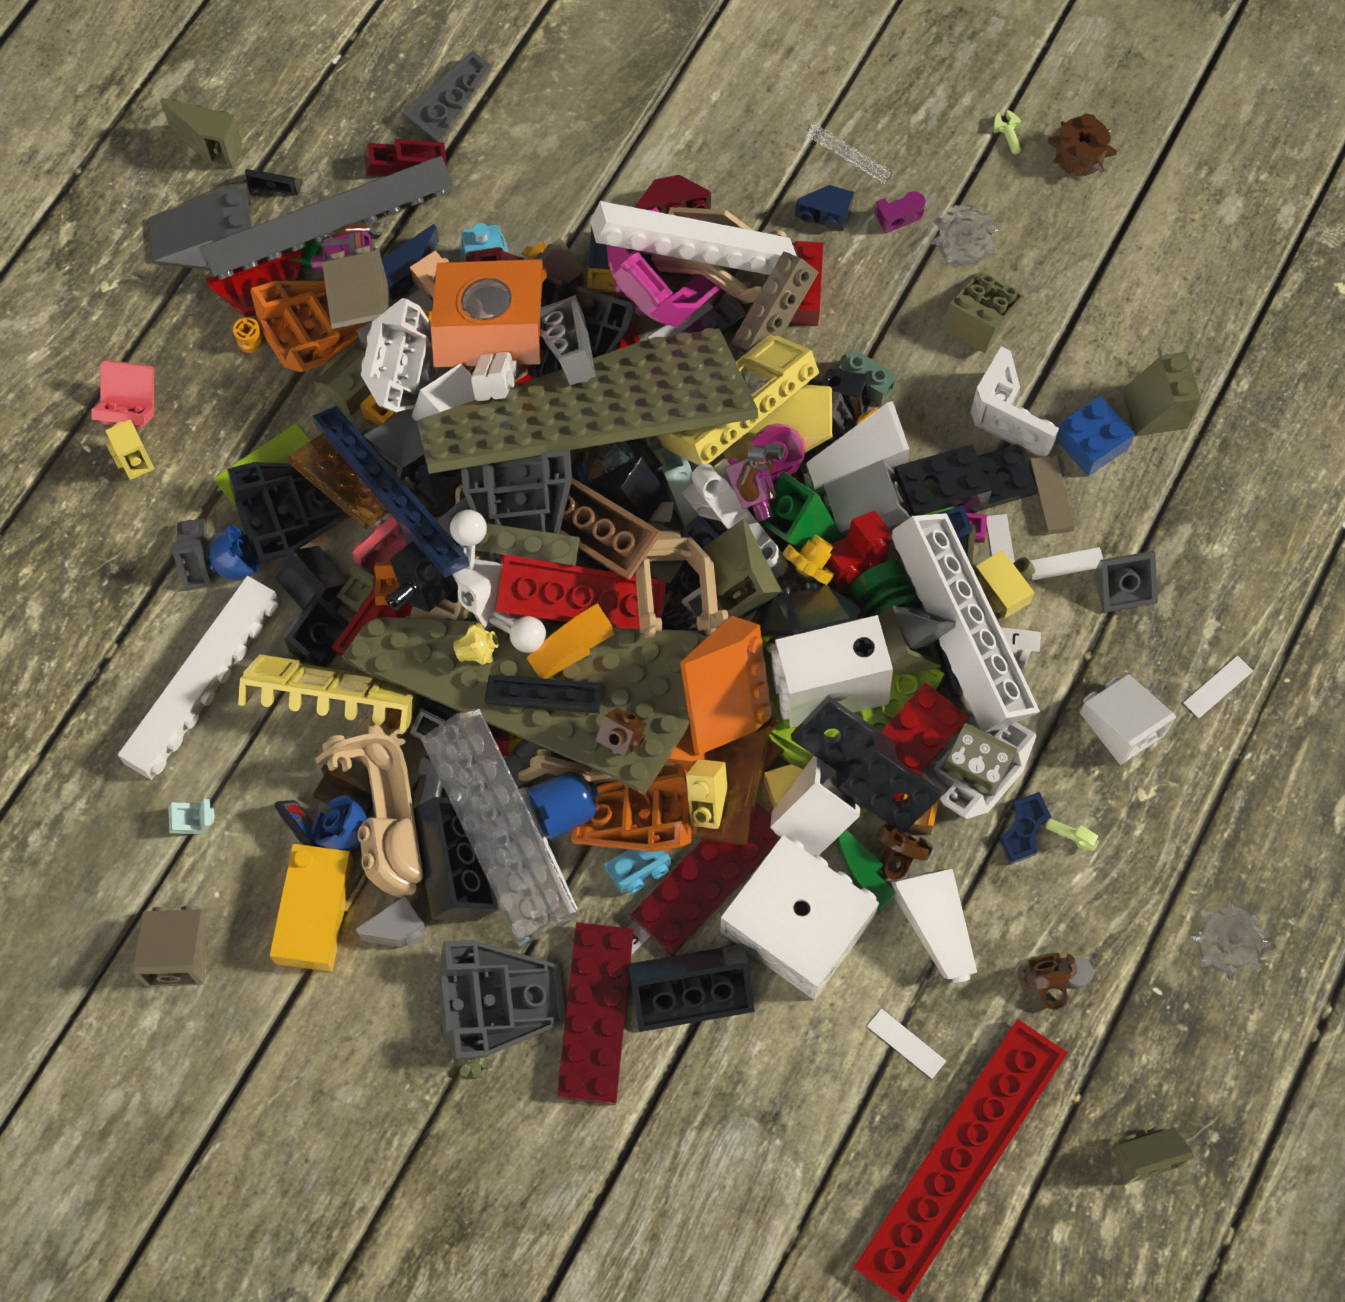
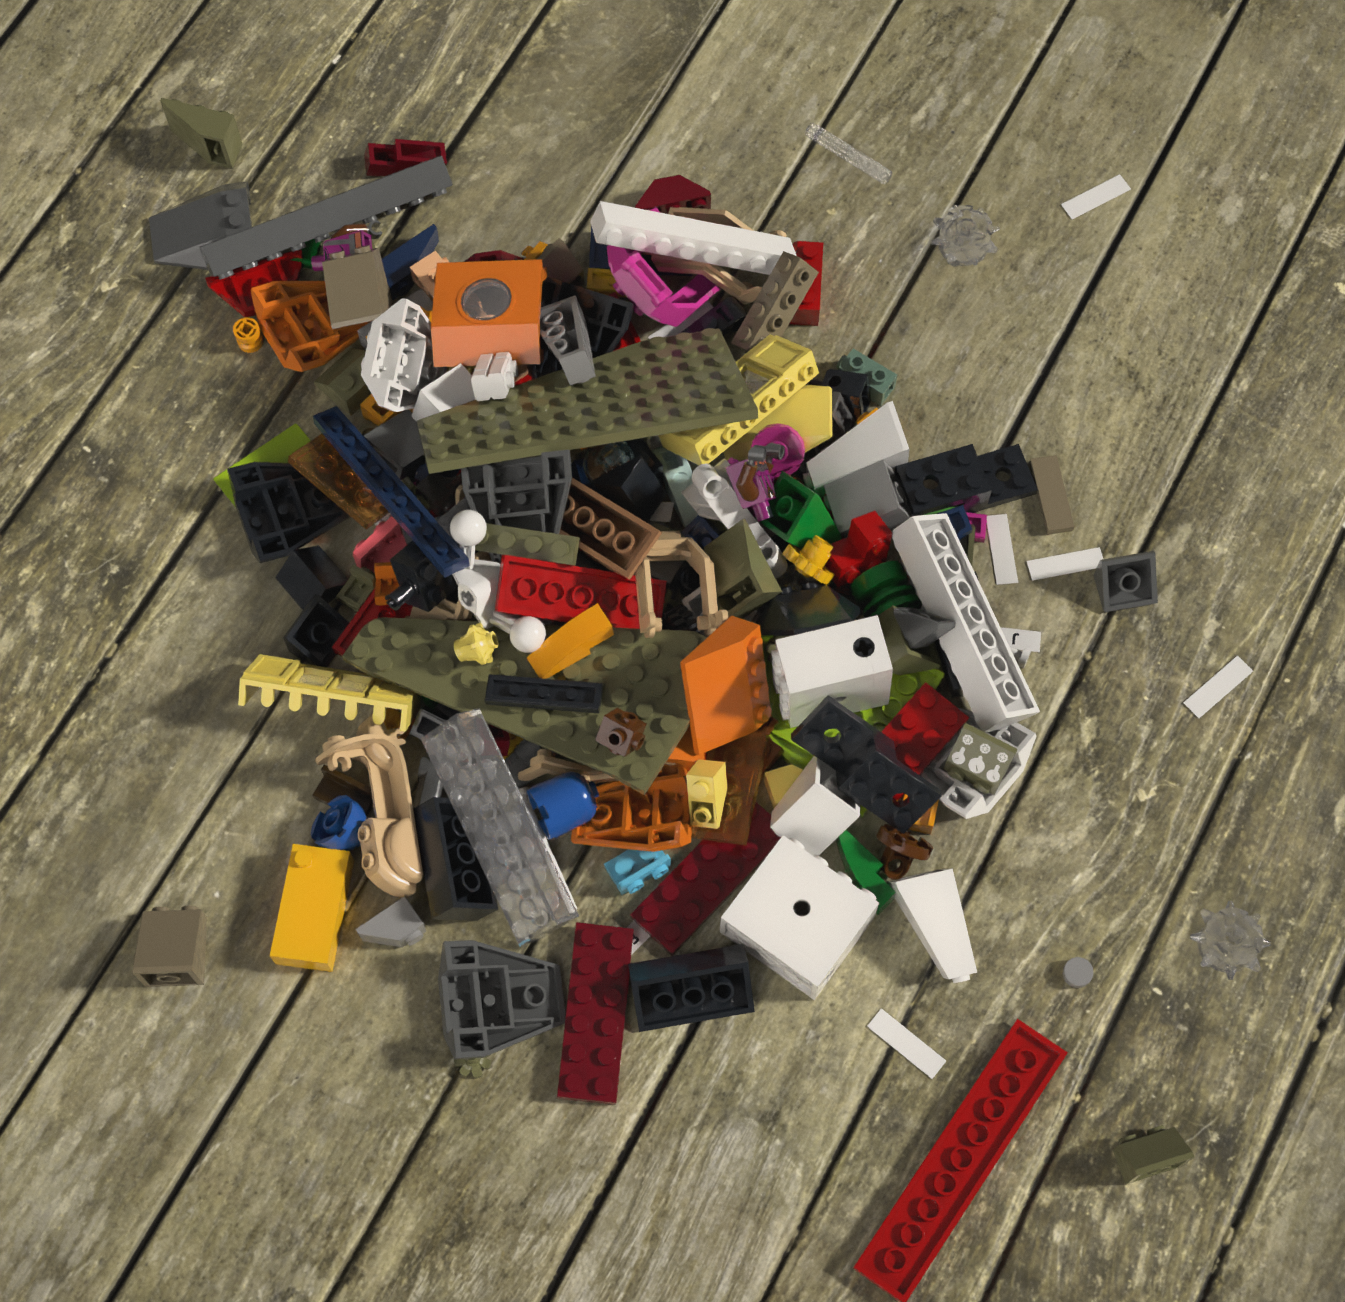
(125, 393): coral bracket -> none
(128, 449): light yellow brick -> none
(190, 817): light aqua bracket -> none
(191, 553): dark grey bracket -> none
(199, 678): white brick -> none
(230, 555): blue cylinder -> none
(273, 182): black slope -> none
(296, 820): slope -> none
(445, 101): dark grey wing -> none
(481, 239): medium azure torso -> none
(826, 206): dark blue slope -> none
(900, 212): magenta leg -> none
(981, 311): olive slope -> none
(994, 410): white bracket -> none
(1003, 585): light yellow brick -> none
(1008, 130): yellowish green bar -> none
(1020, 839): dark blue tile -> none
(1027, 568): olive hinge -> none
(1047, 973): reddish brown tile -> none
(1082, 145): reddish brown brick -> none
(1084, 838): yellowish green bar -> none
(1094, 436): blue brick -> none
(1095, 196): none -> white sticker
(1126, 717): white slope -> none
(1163, 395): olive slope -> none

